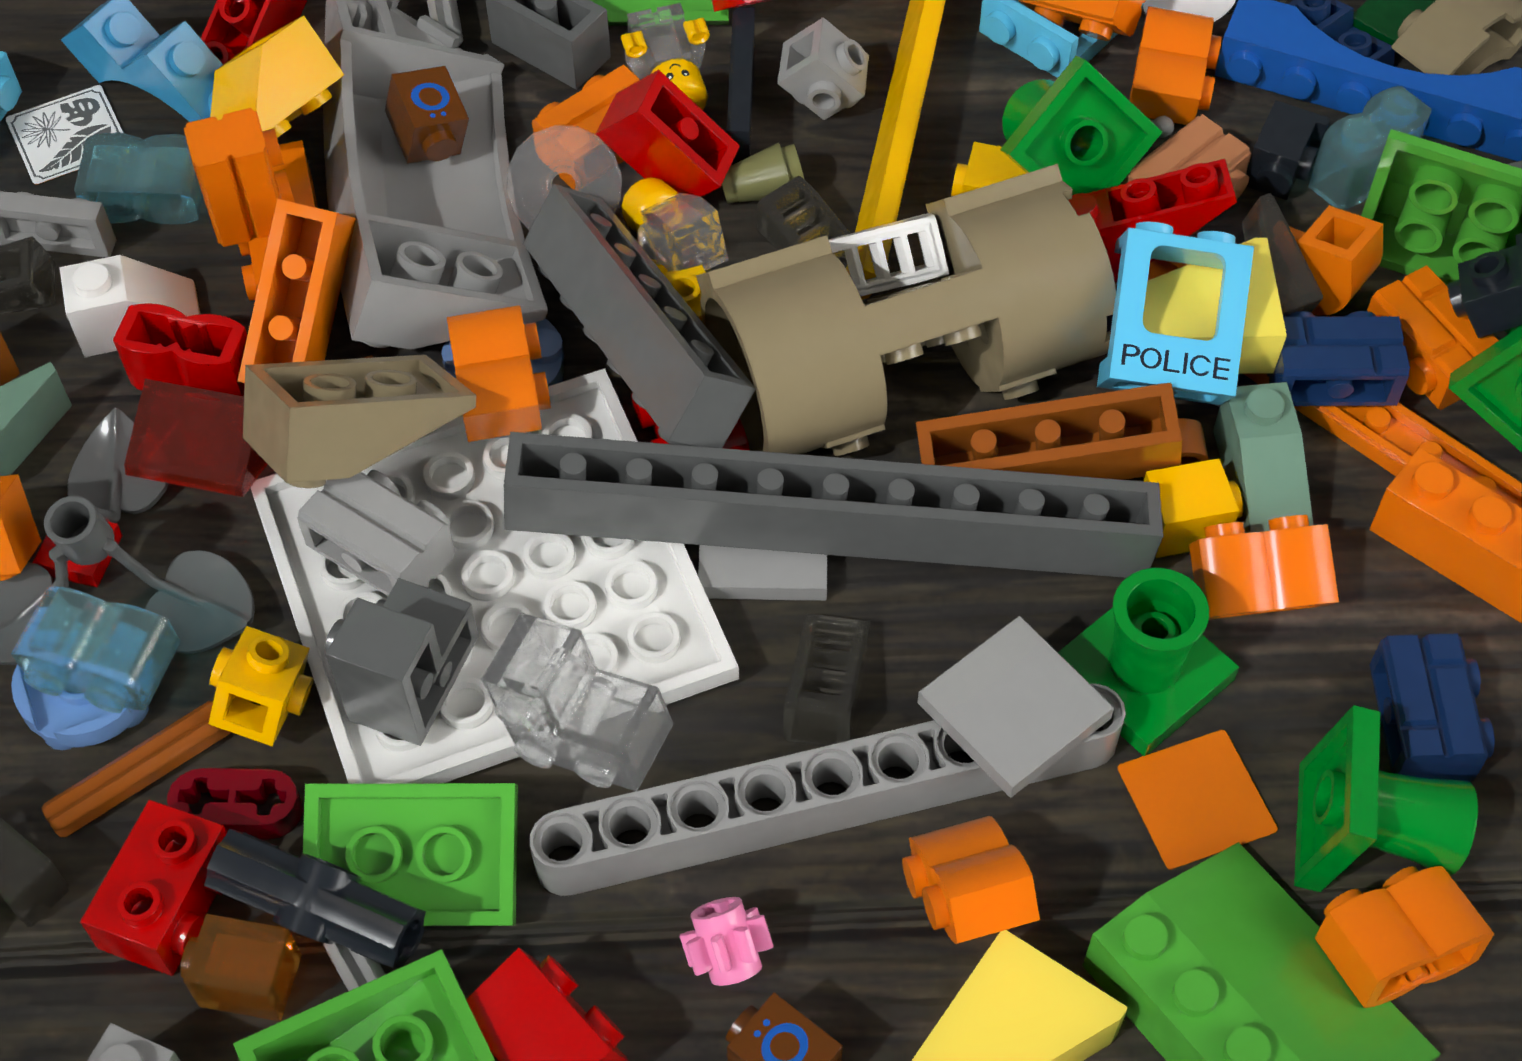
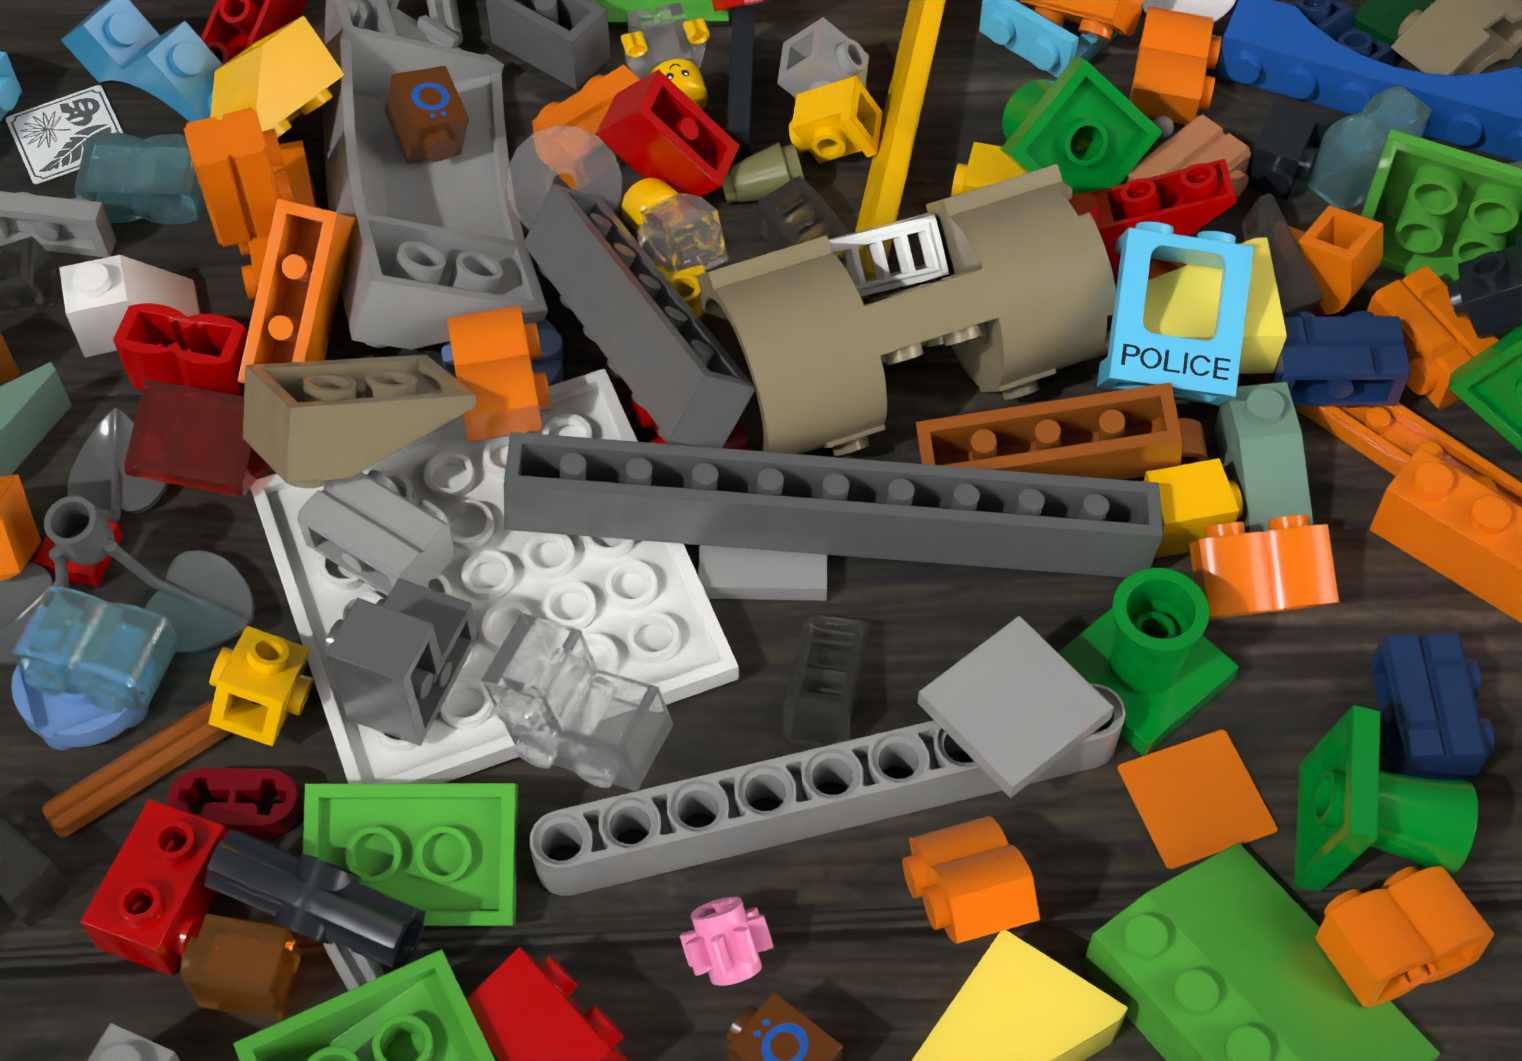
(836, 121): none -> yellow brick

